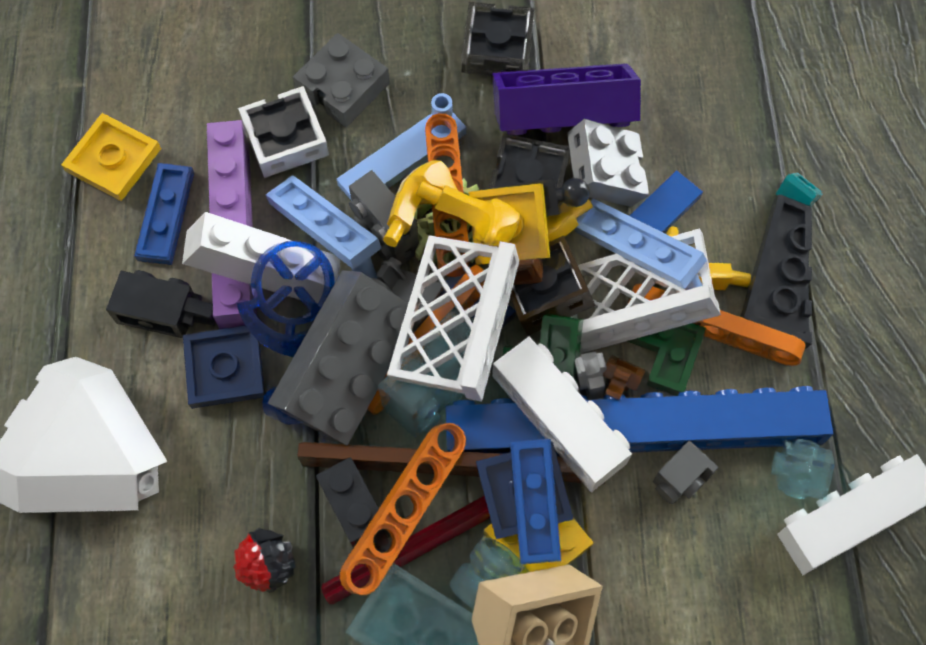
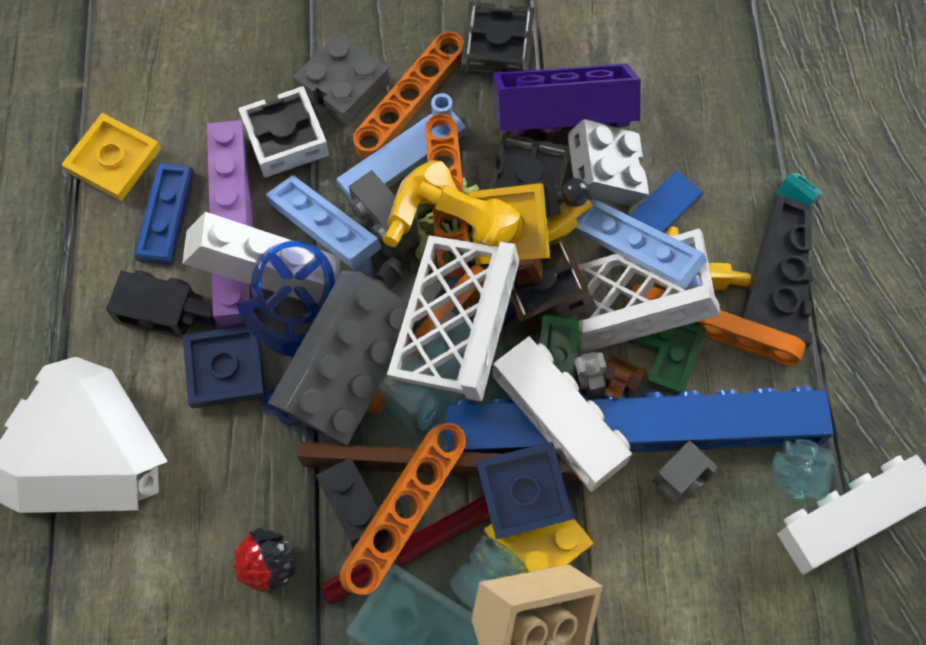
(411, 80): none -> orange beam
(535, 501): blue tile -> none

